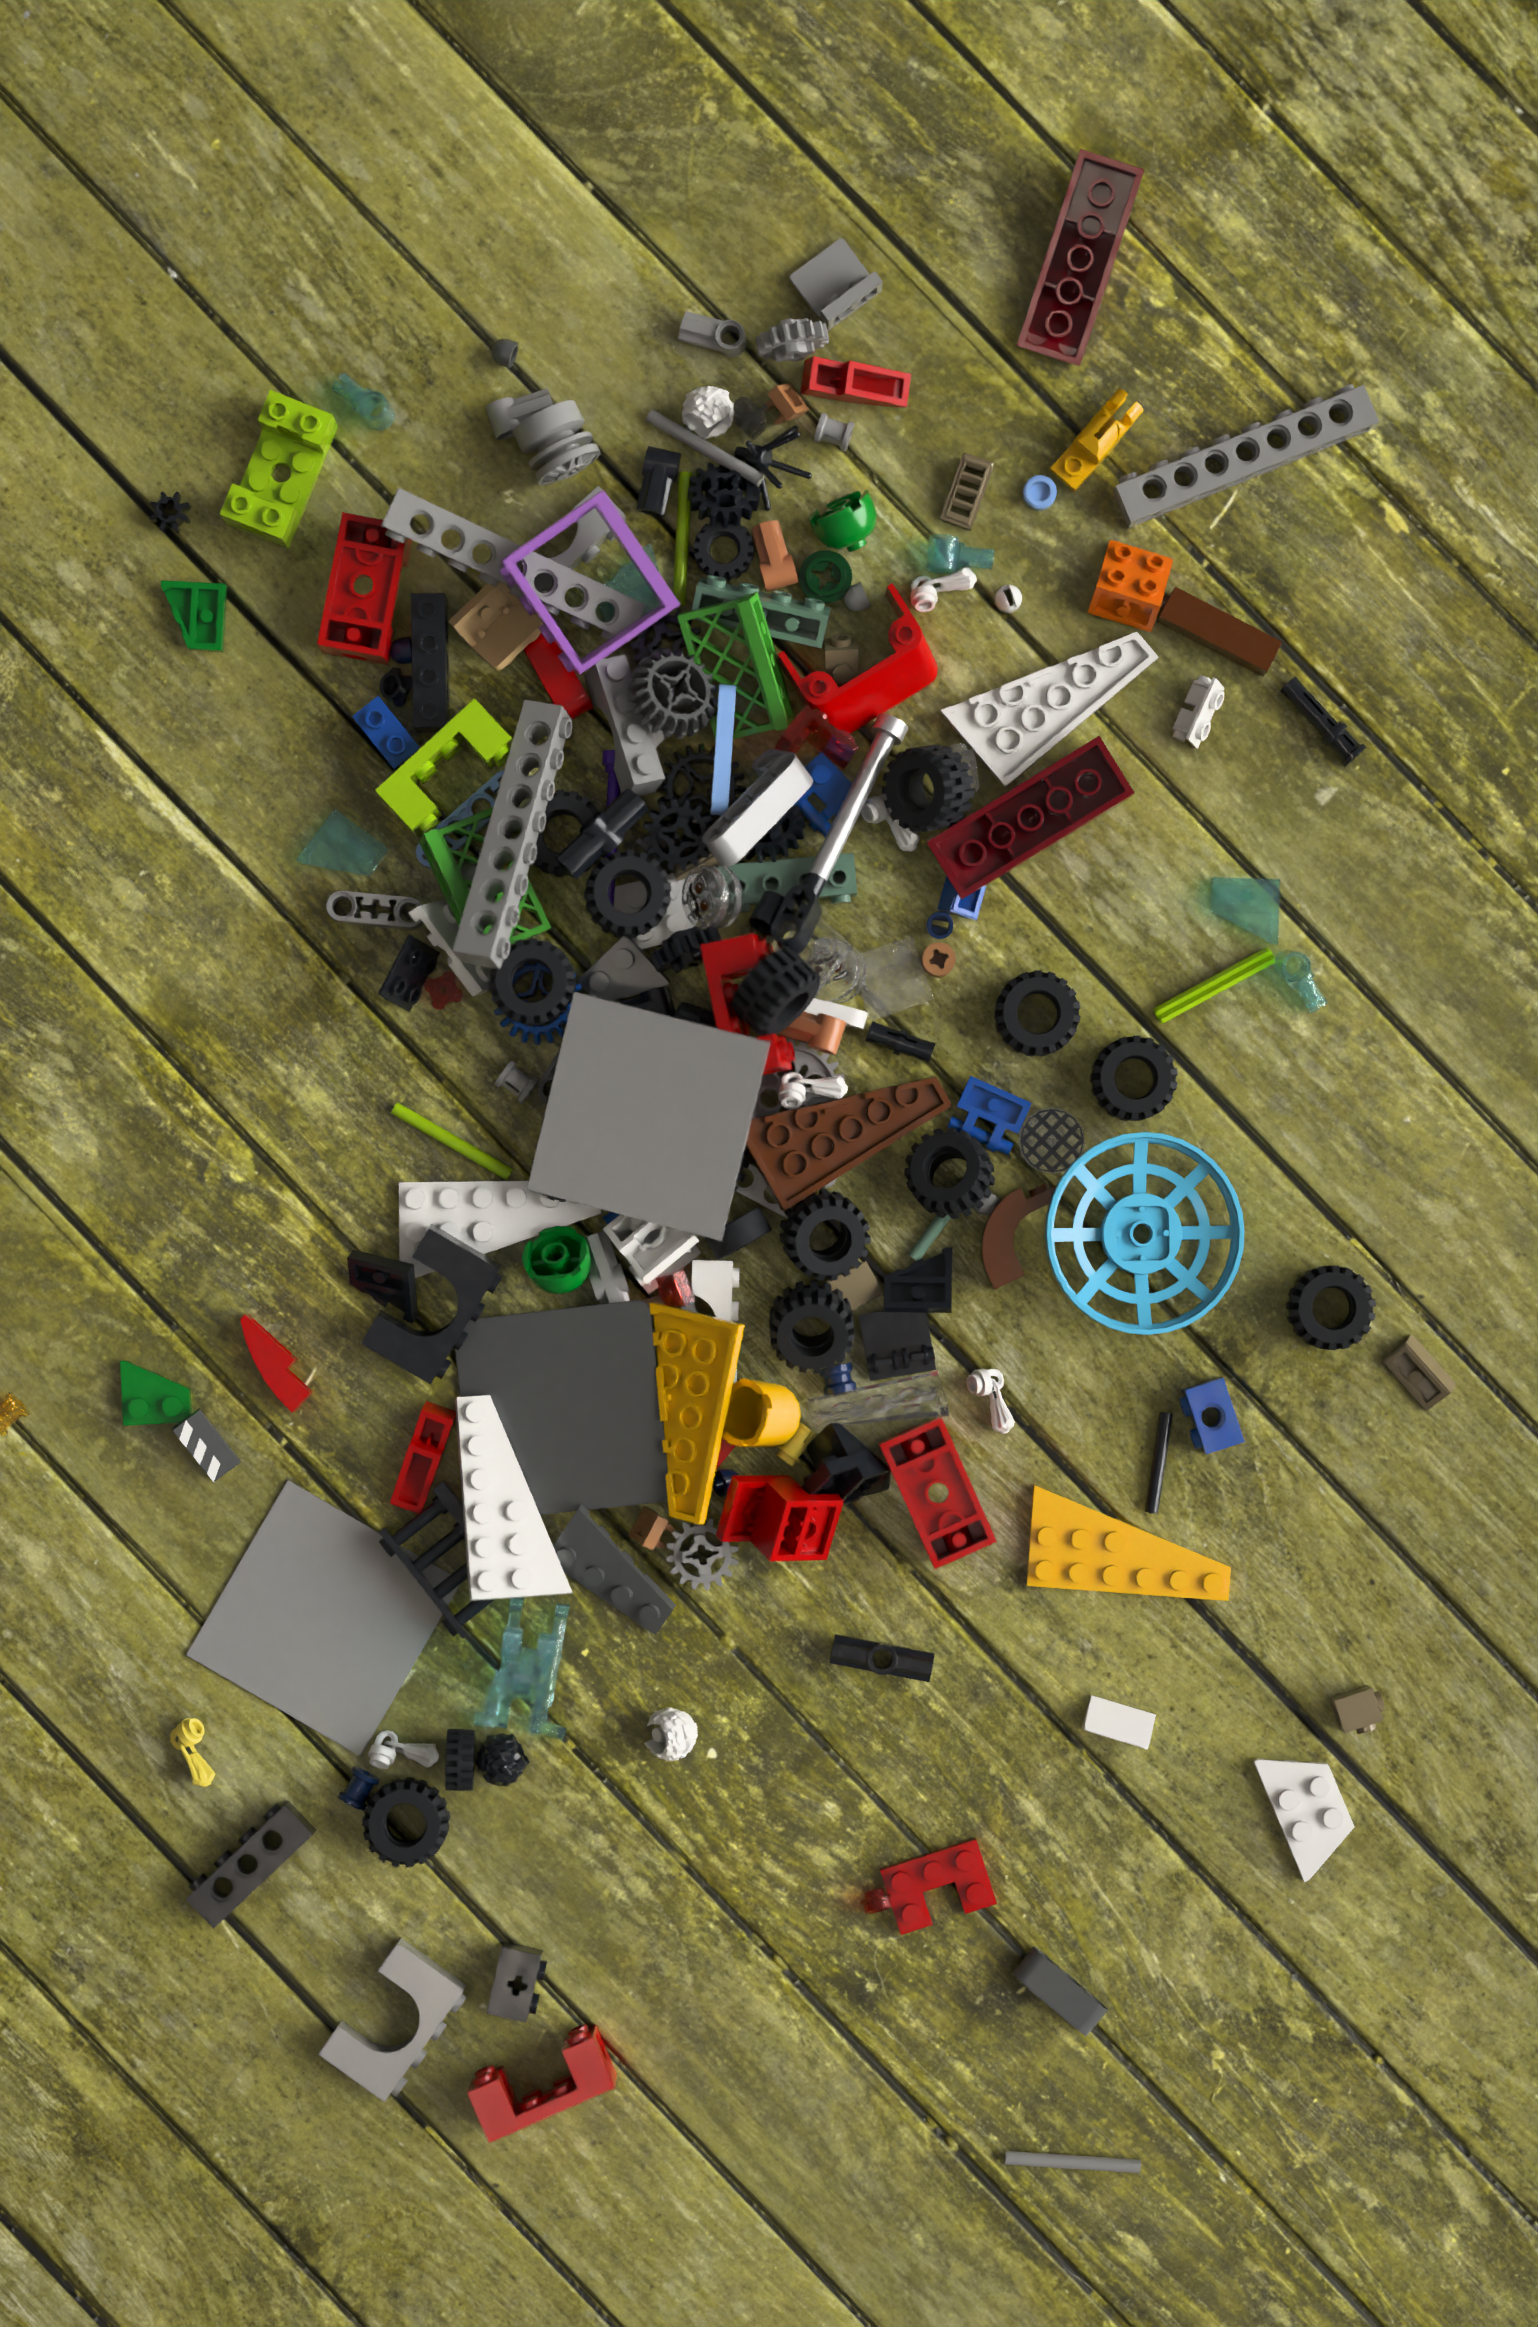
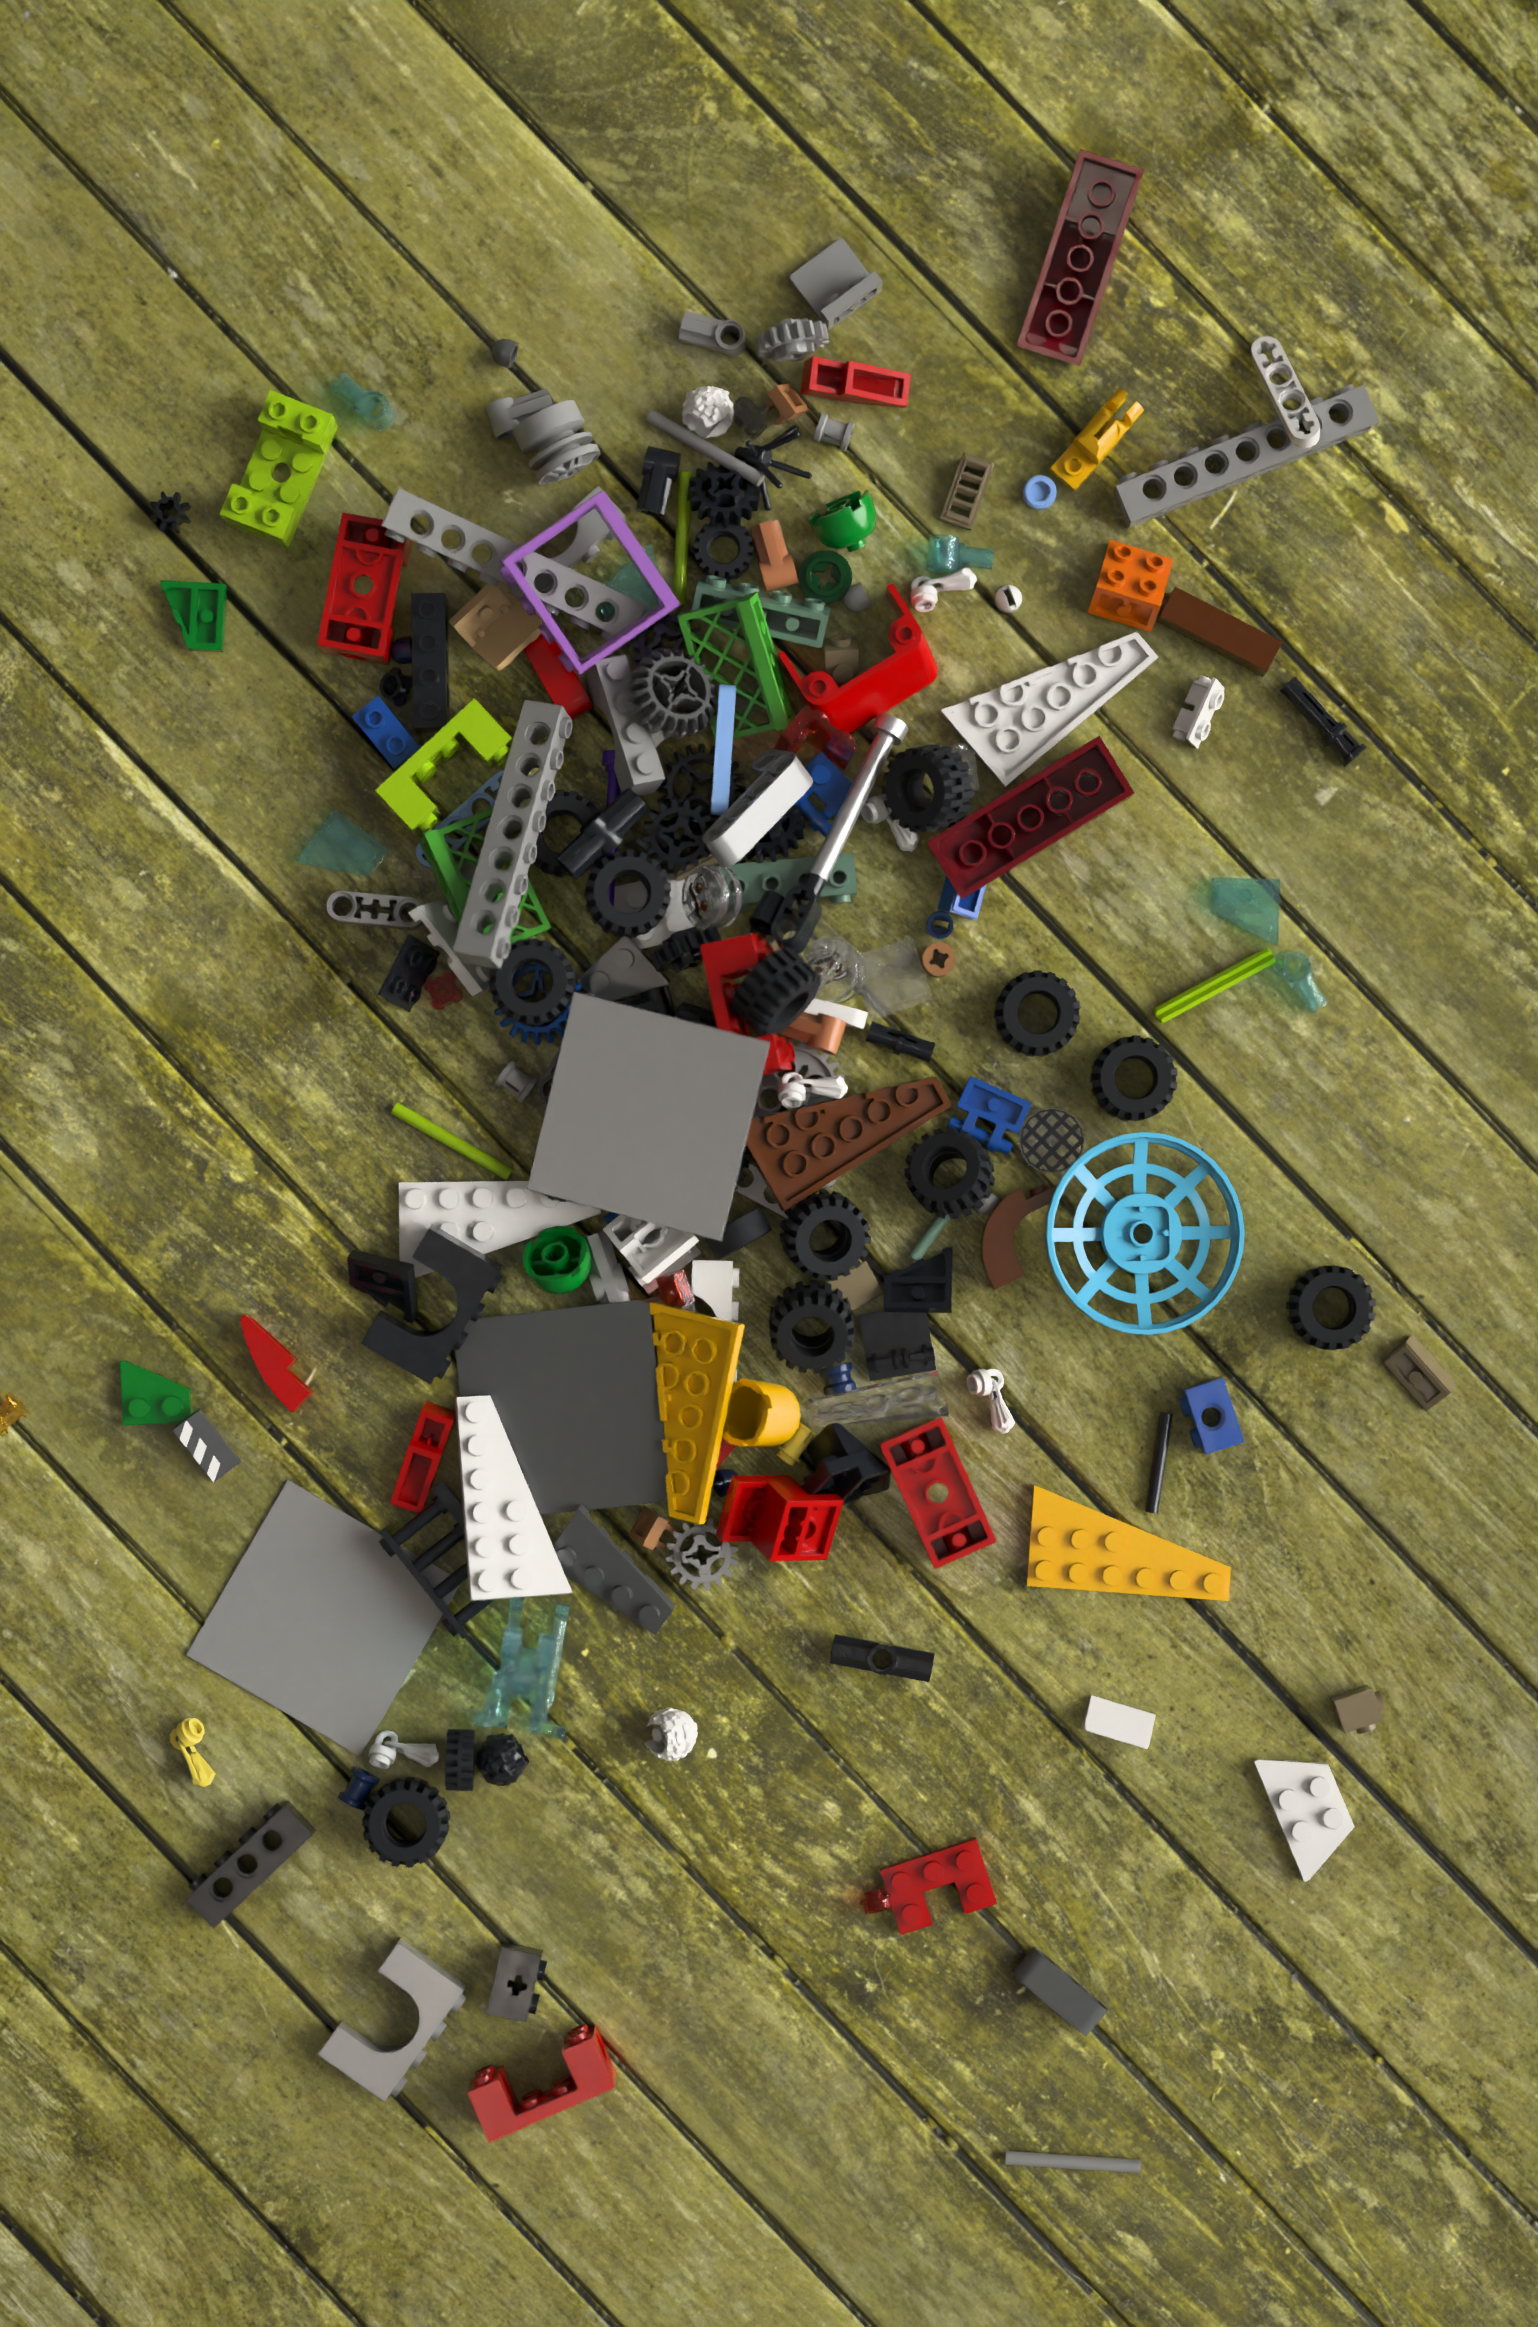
(1289, 390): none -> white beam

